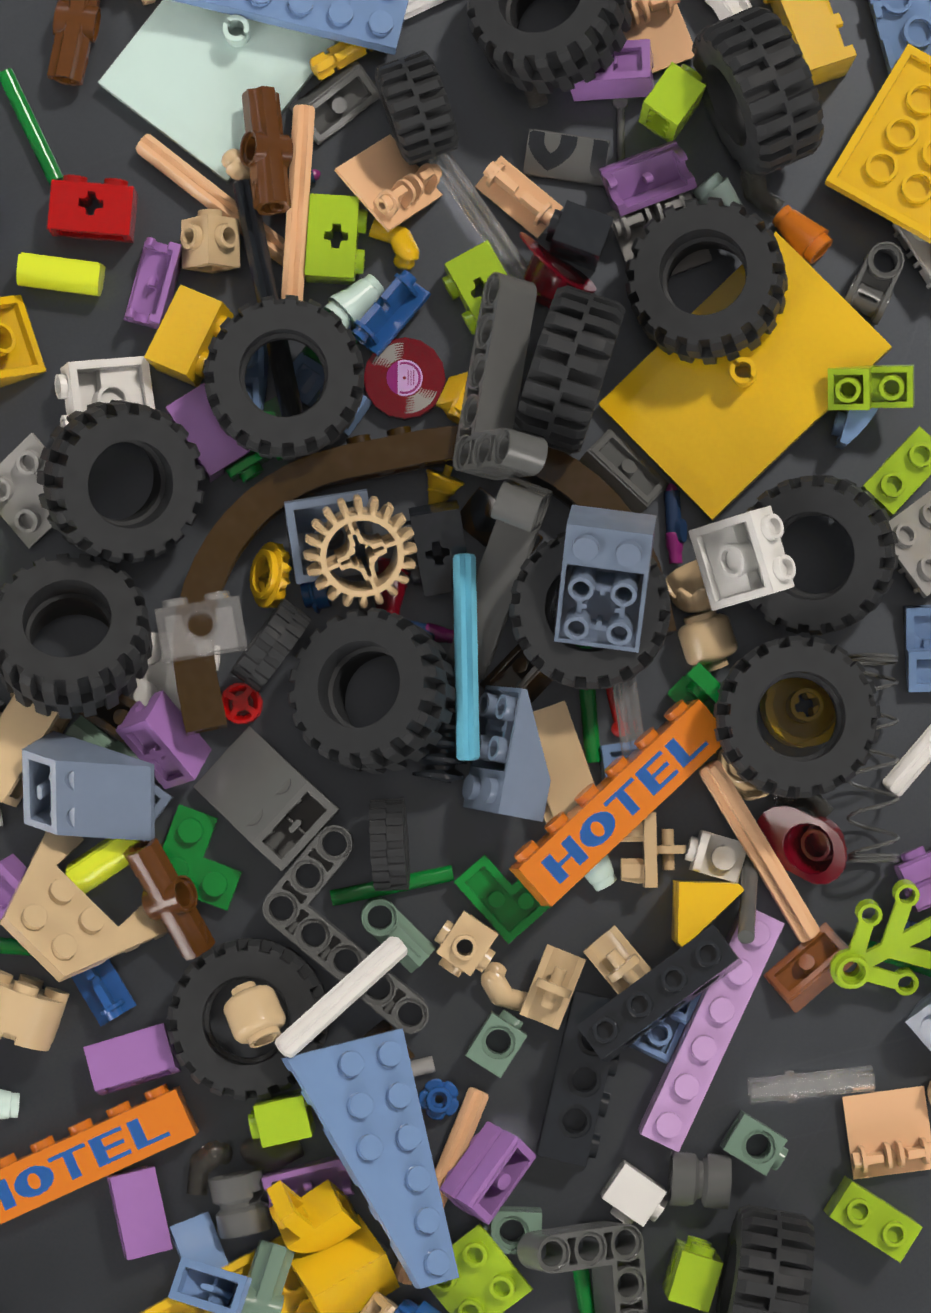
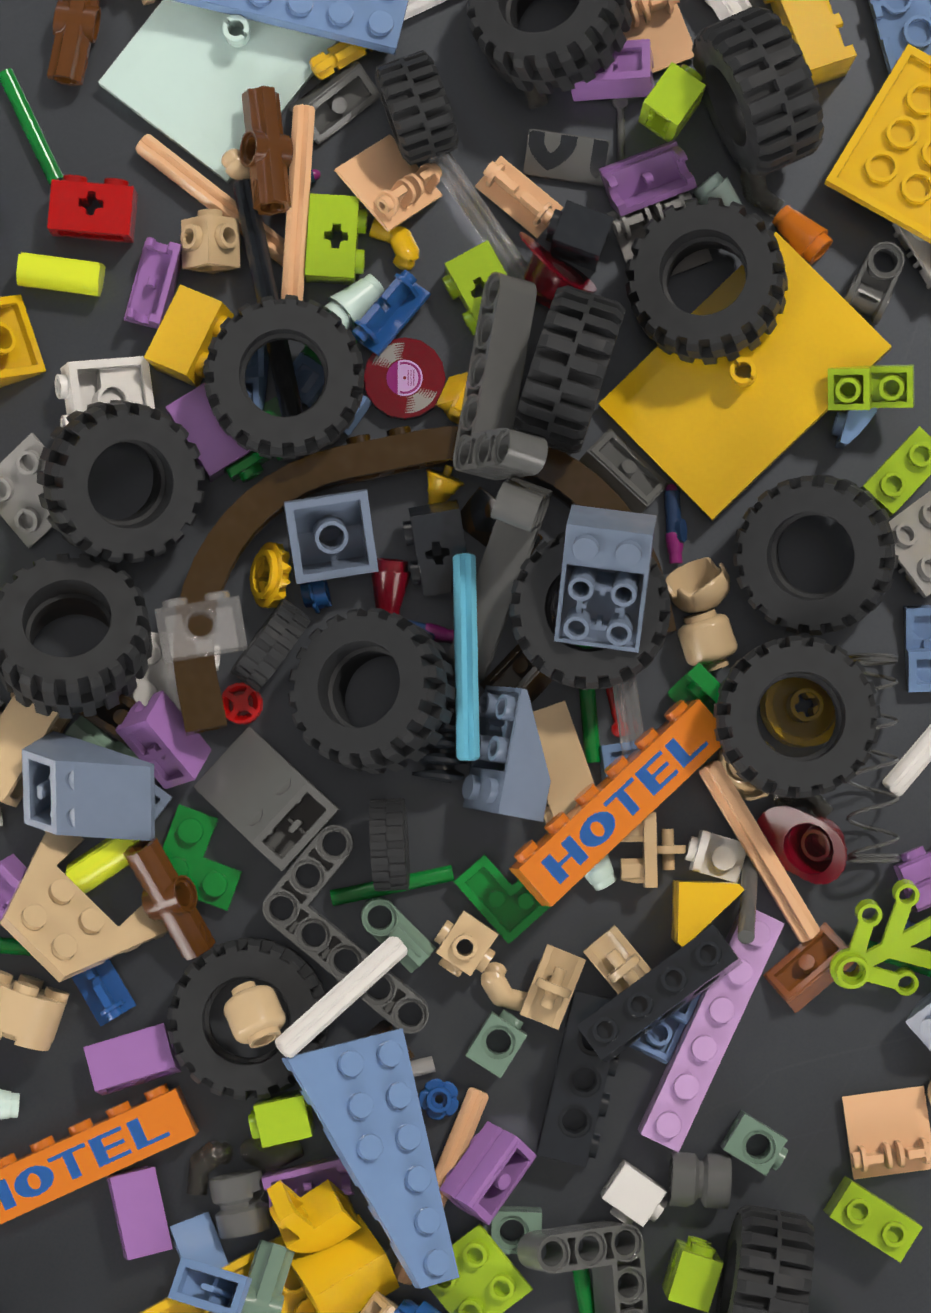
(342, 557): tan gear -> none
(742, 557): white plate -> none
(810, 1084): clear pin -> none

